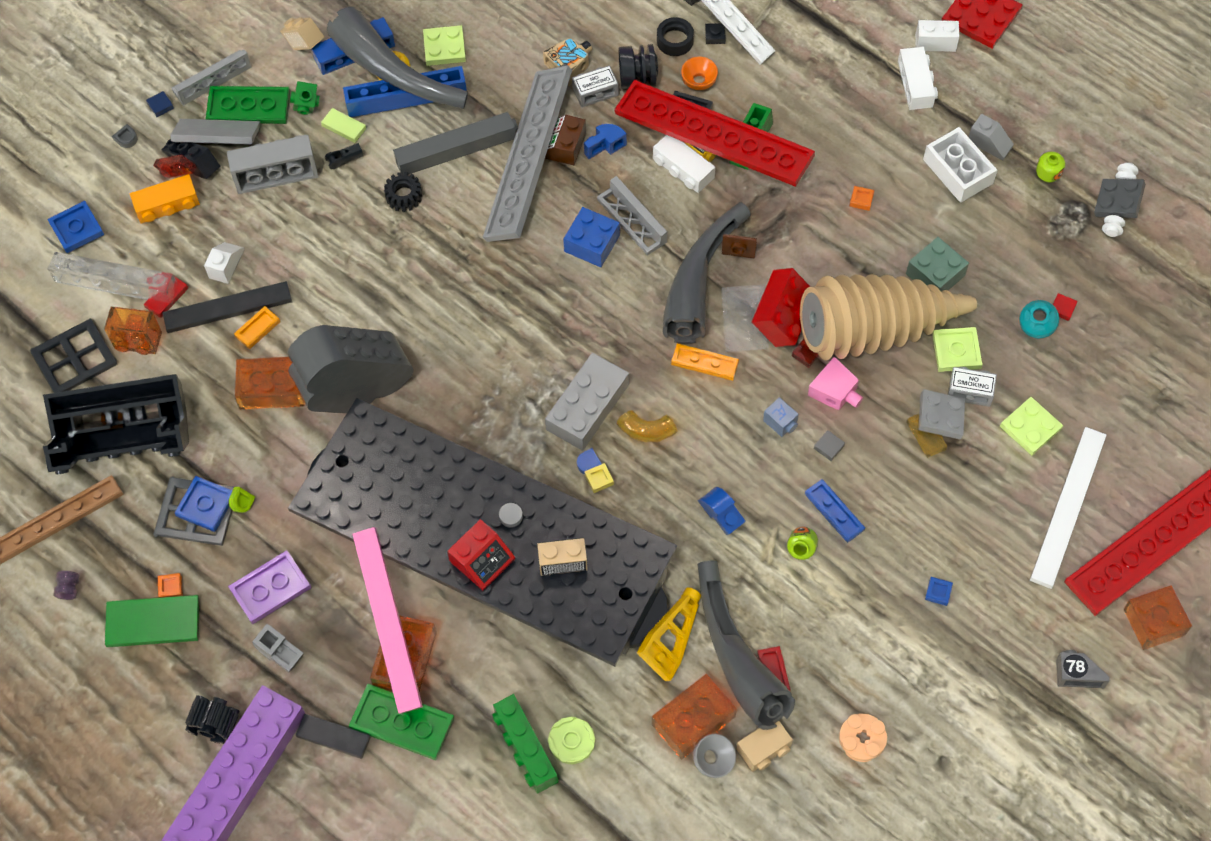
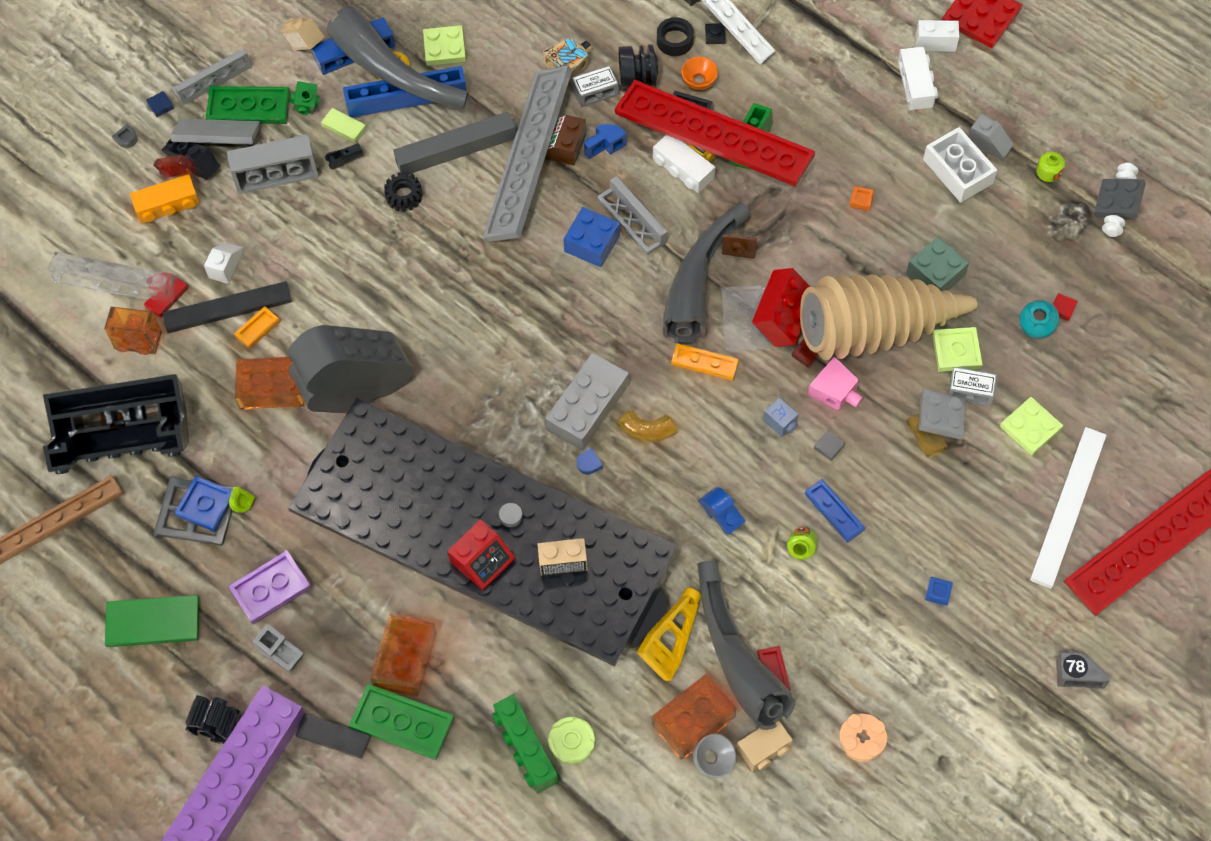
(66, 585): clear purple wheel -> none
(73, 357): black window -> none
(75, 227): blue plate -> none
(170, 585): orange tile -> none
(387, 620): bright pink tile -> none
(599, 478): light yellow plate -> none
(1157, 617): clear orange brick -> none

